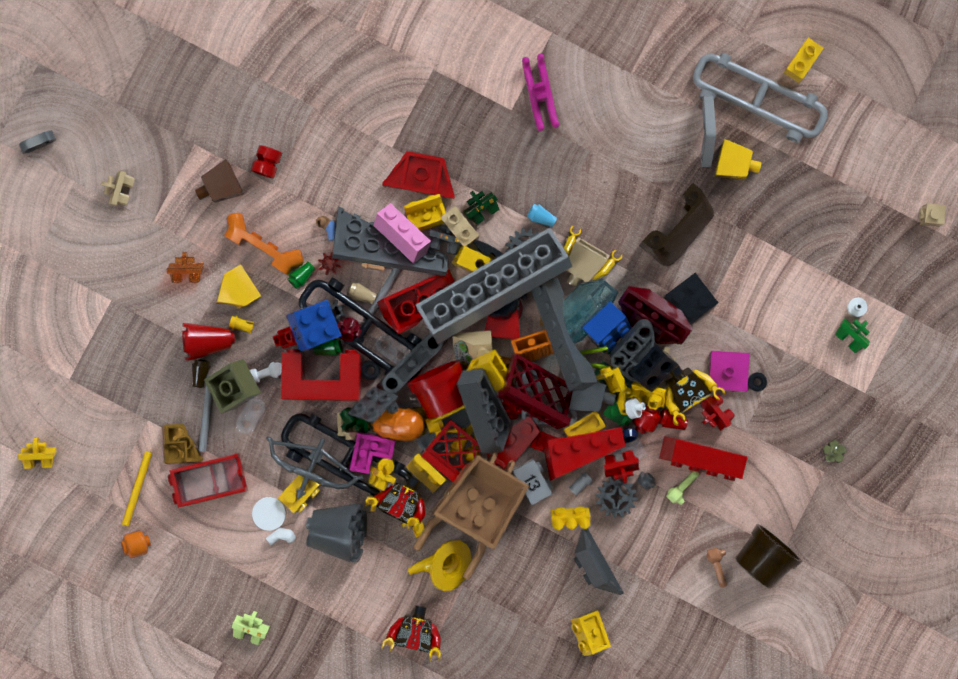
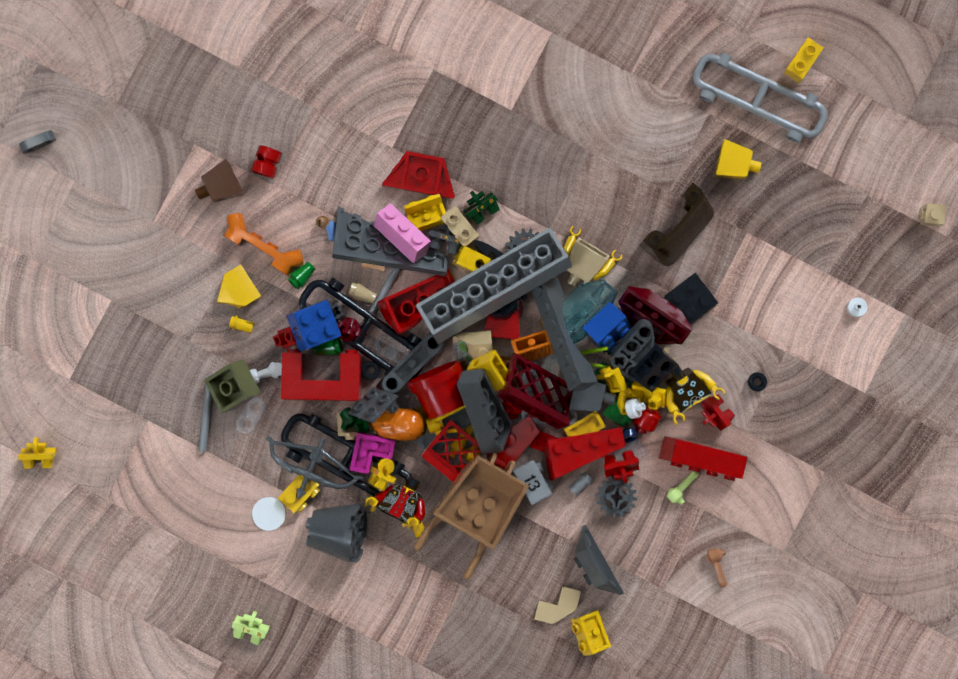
(121, 180): tan hips -> none
(135, 544): orange head -> none
(137, 488): yellow bar -> none
(178, 445): pearl gold slope -> none
(185, 265): clear orange hips -> none
(200, 371): dark brown cone -> none
(205, 340): red cone -> none
(207, 480): clear door -> none
(282, 534): white arm -> none
(324, 262): clear red gear -> none
(415, 633): torso -> none
(426, 473): yellow bracket -> none
(446, 565): yellow piece -> none
(540, 92): dark pink piece -> none
(541, 215): medium azure cone -> none
(566, 605): none -> tan tile
(570, 518): yellow plate -> none
(646, 480): dark grey plate -> none
(667, 421): red cone -> none
(709, 131): light grey beam -> none
(730, 370): dark pink plate -> none
(767, 557): dark brown piece -> none
(834, 451): olive plant -> none
(860, 340): green hips -> none

